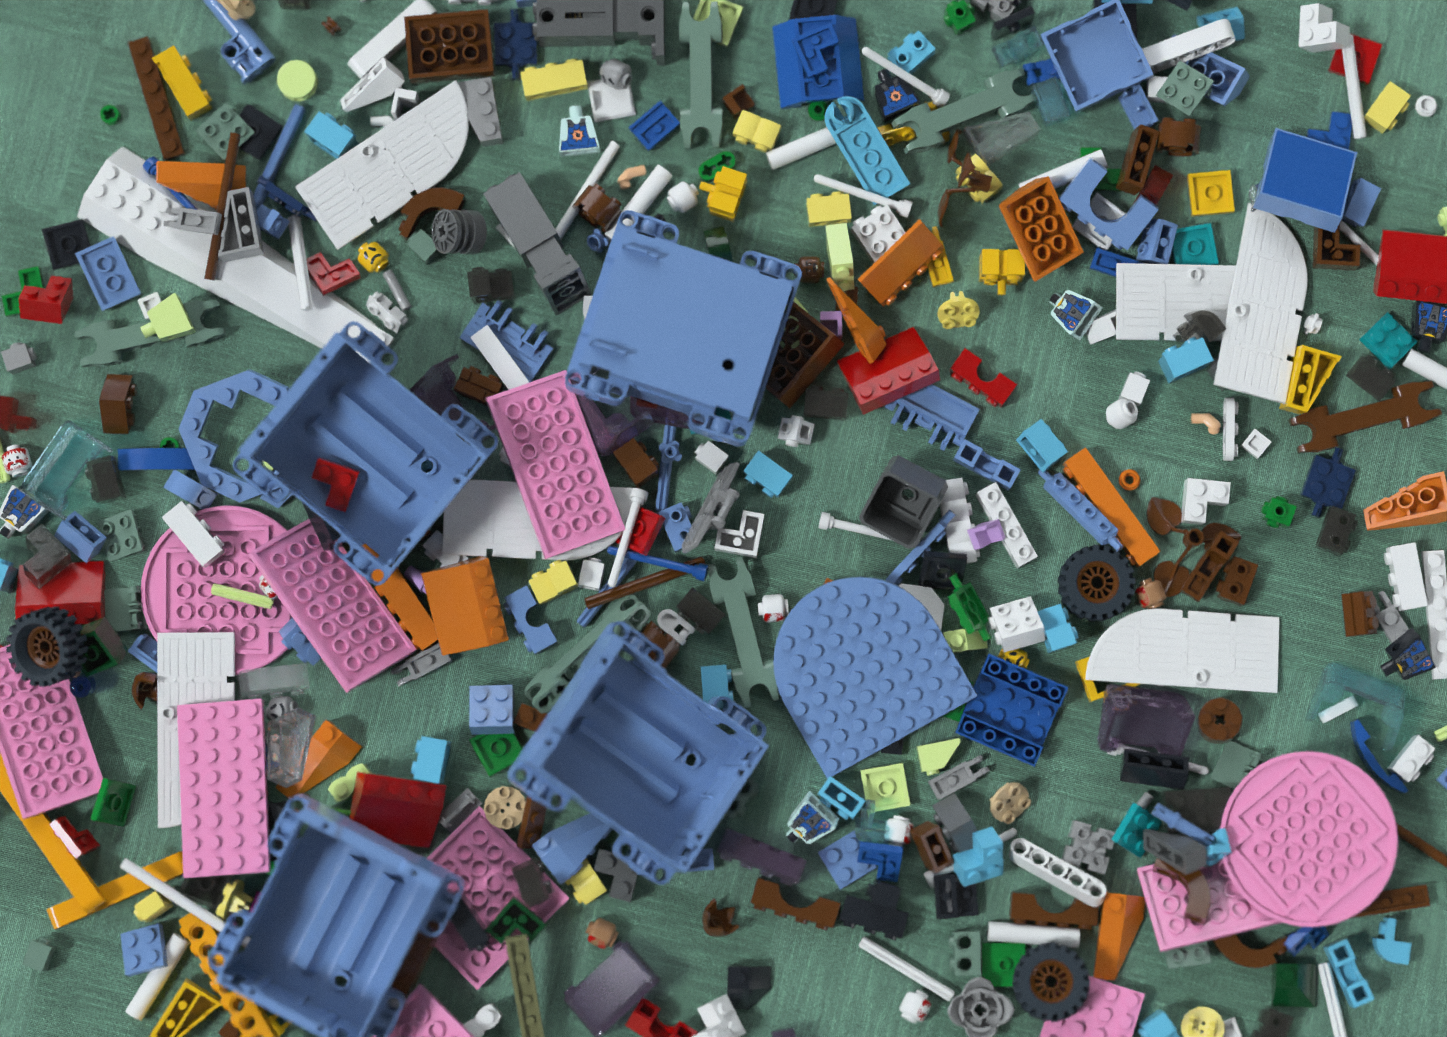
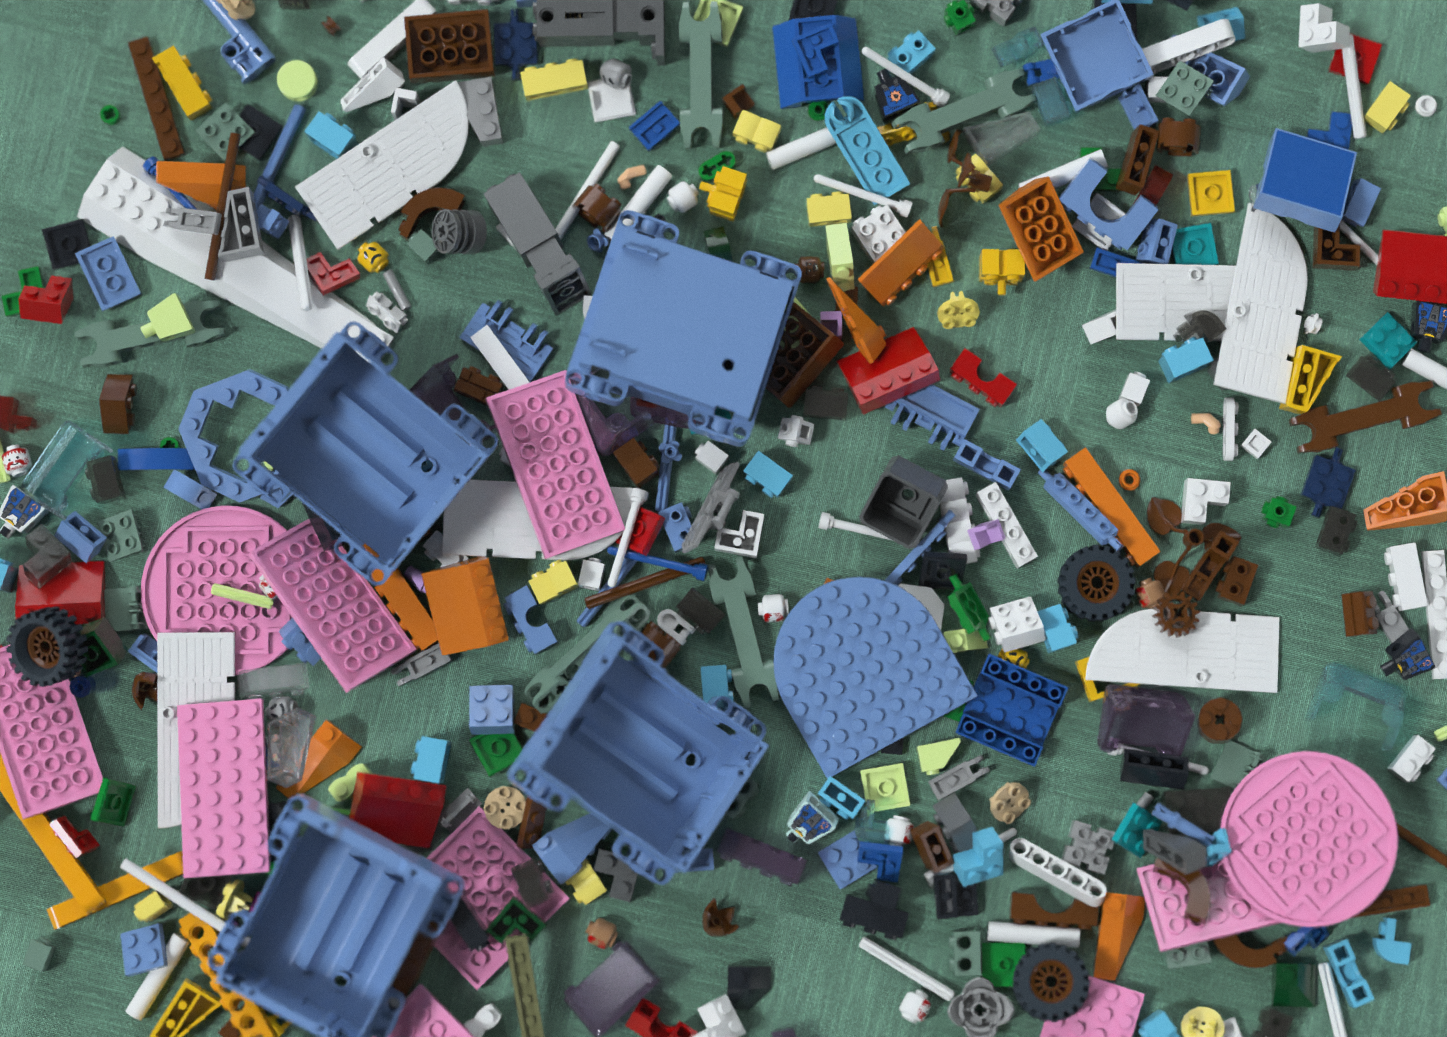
(19, 357): light grey brick -> none
(148, 302): white plate -> none
(194, 533): white brick -> none
(342, 481): red plate -> none
(381, 121): white arm -> none
(489, 286): clear smoke brick -> none
(577, 134): torso -> none
(821, 912): reddish brown arch -> none
(1012, 23): black plate -> none
(1074, 312): torso -> none
(1182, 616): none -> reddish brown gear
(1338, 709): white beam -> none
(1360, 735): blue slope -> none

